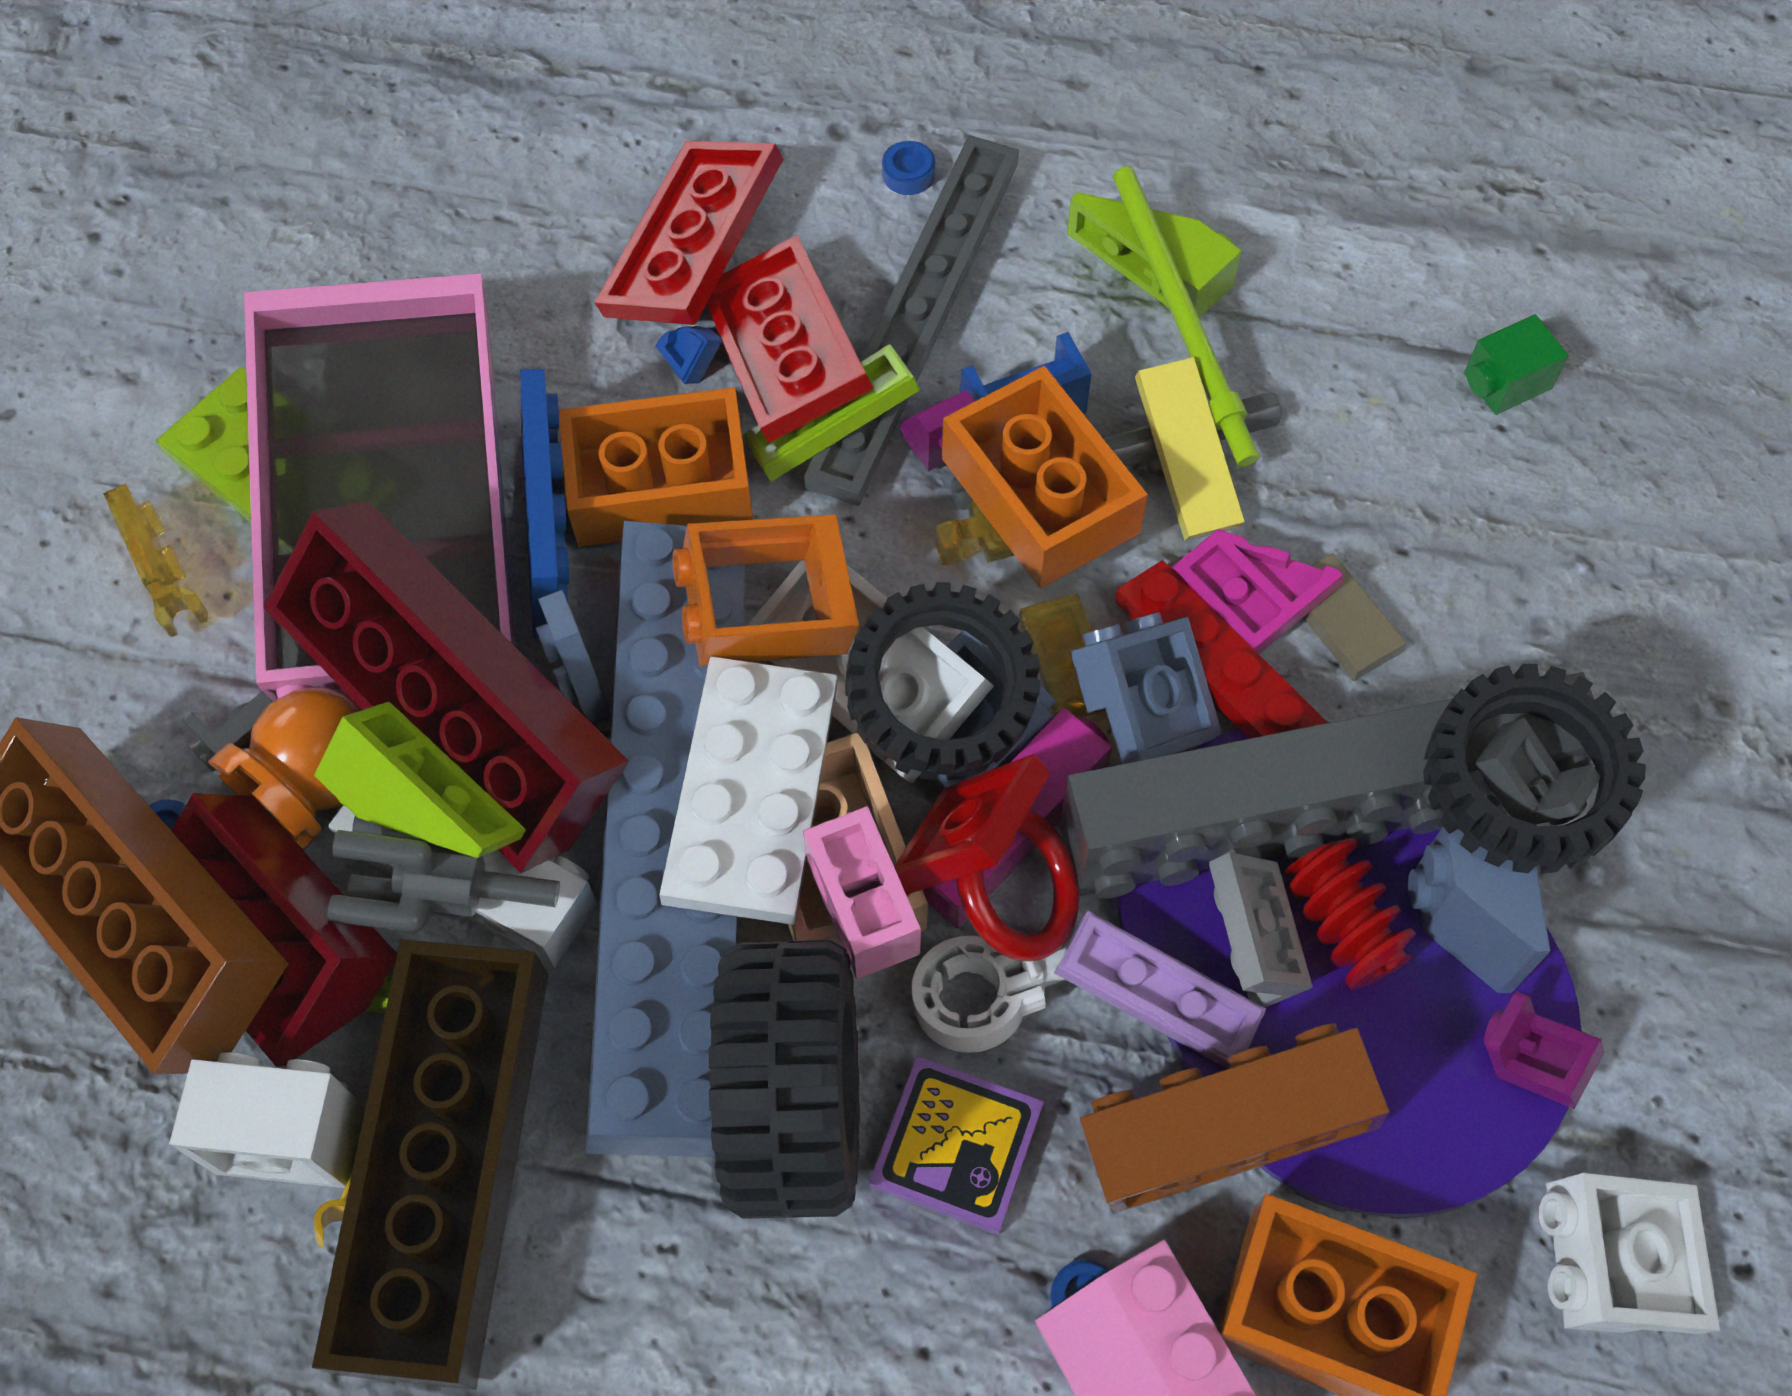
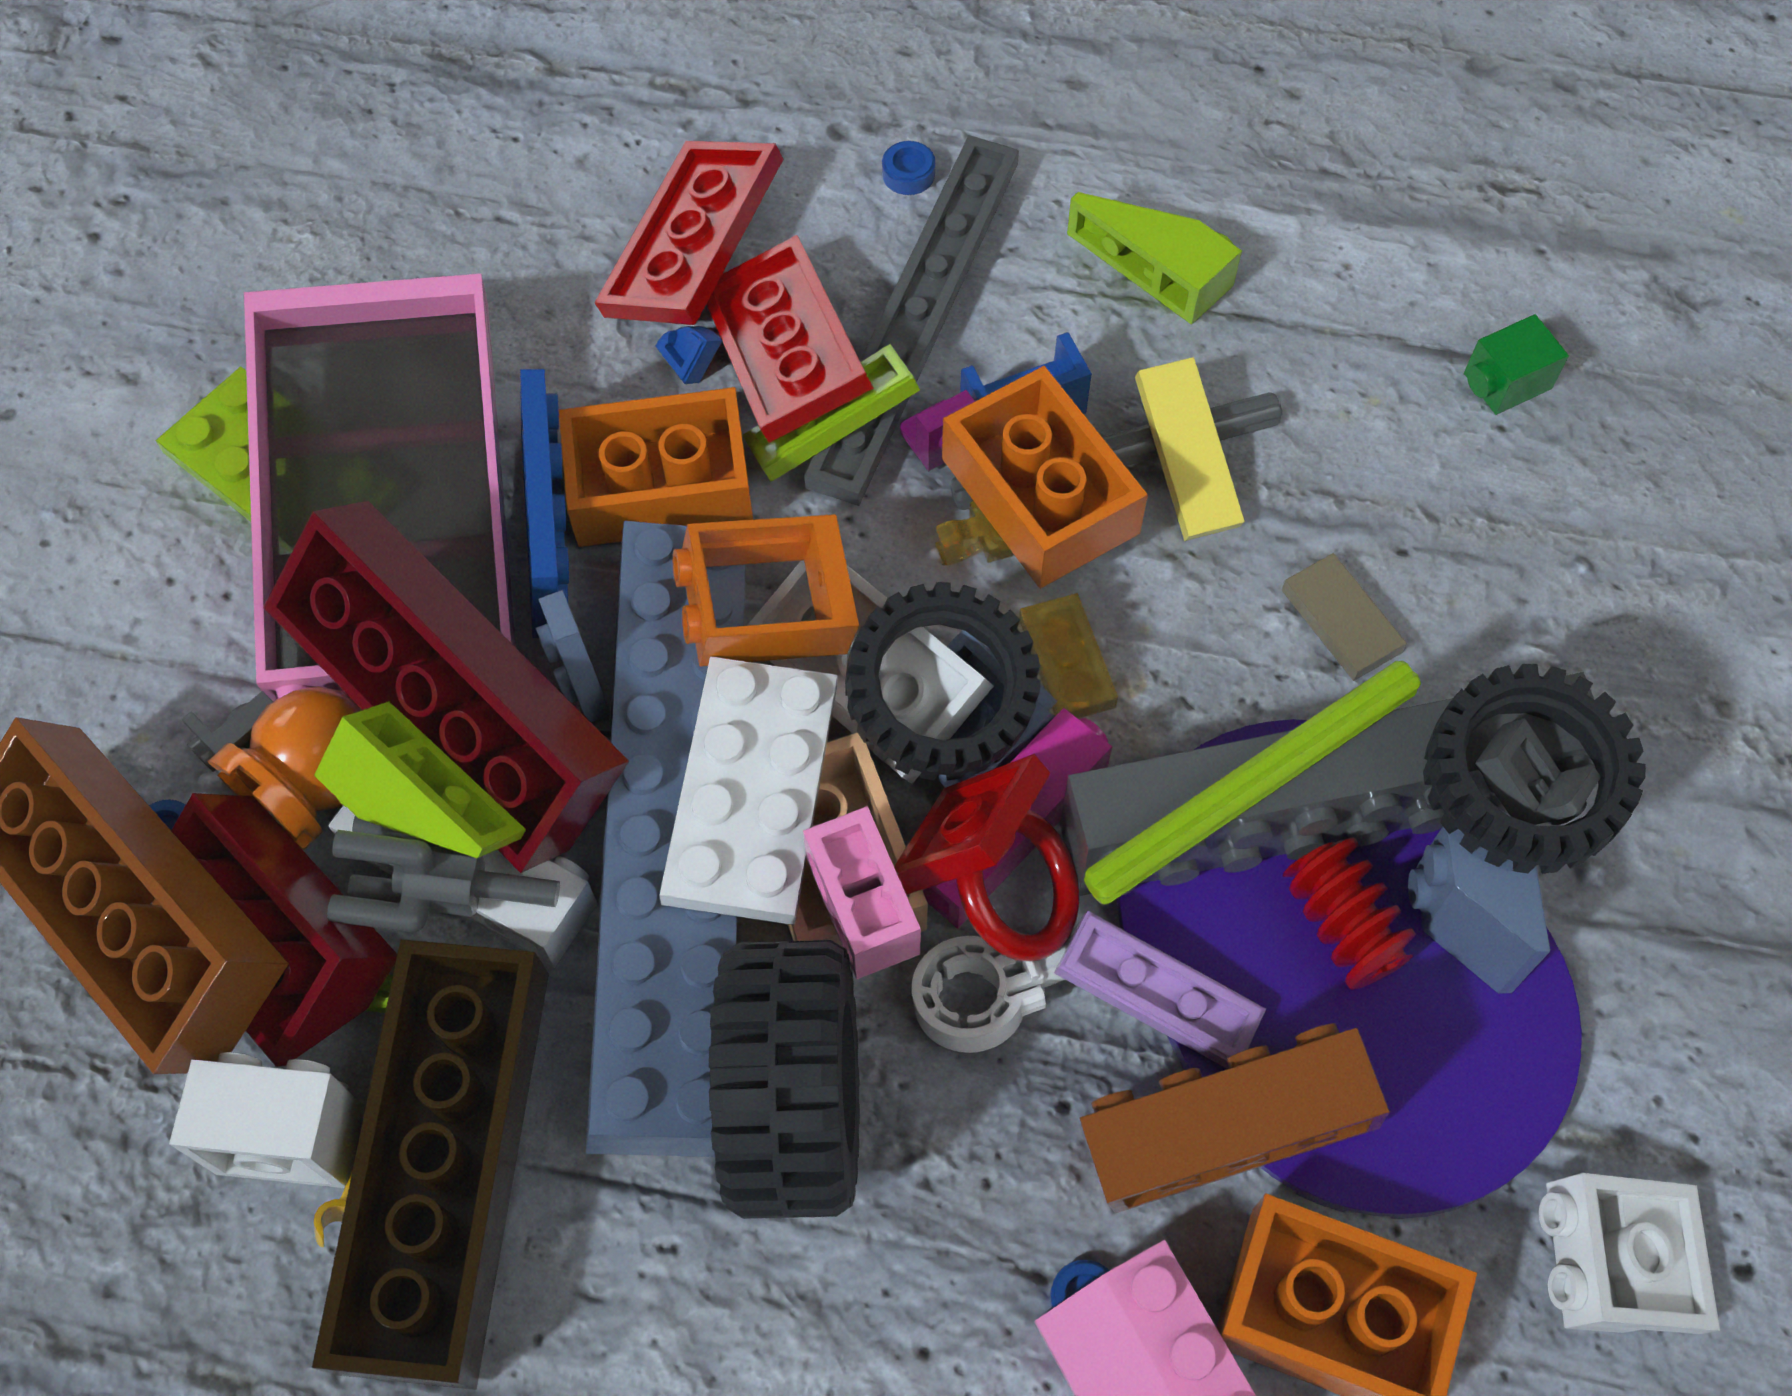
(156, 565): clear yellow plate -> none
(956, 1145): tile -> none
(1148, 686): sand blue plate -> none
(1224, 404): lime bar -> none
(1236, 675): red plate -> none
(1250, 782): none -> lime axle
(1255, 586): dark pink wing -> none
(1259, 928): light grey bracket -> none
(1541, 1052): magenta bracket -> none

